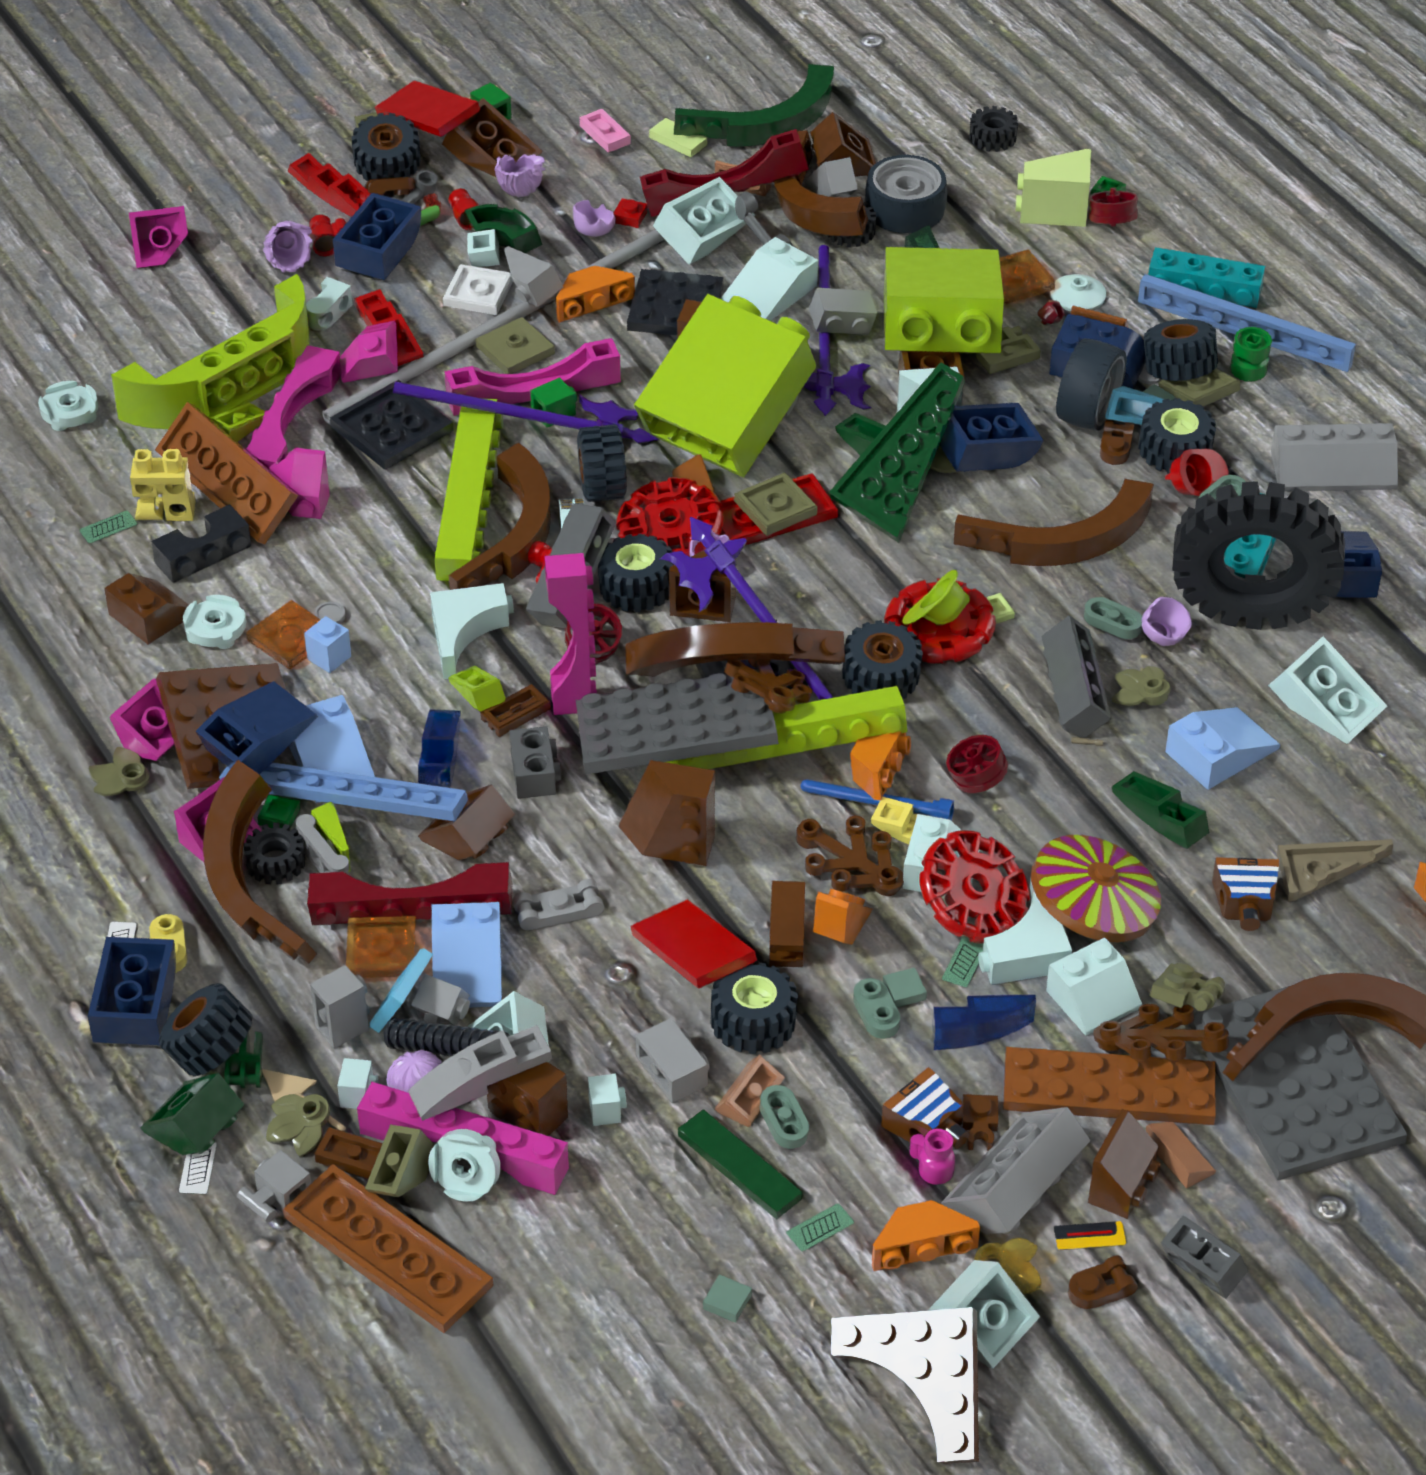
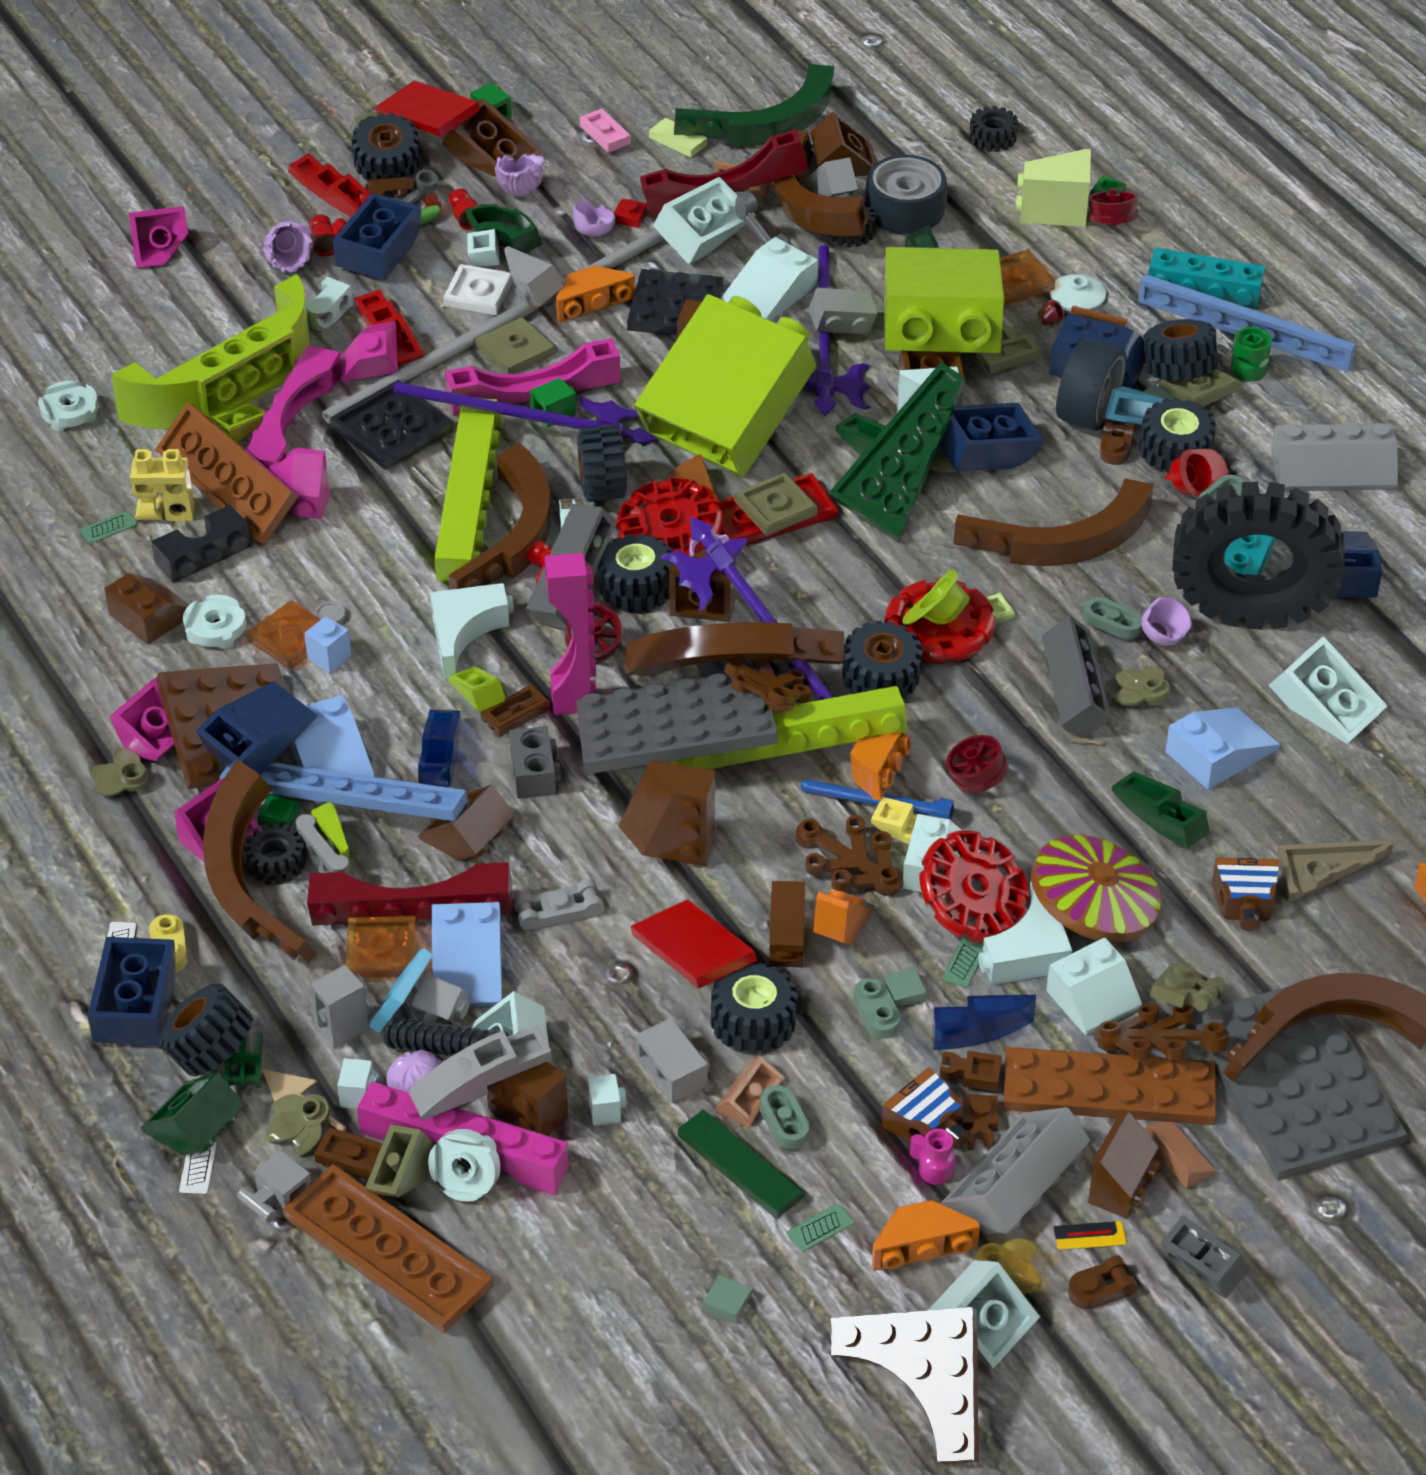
(977, 1070): none -> reddish brown plate

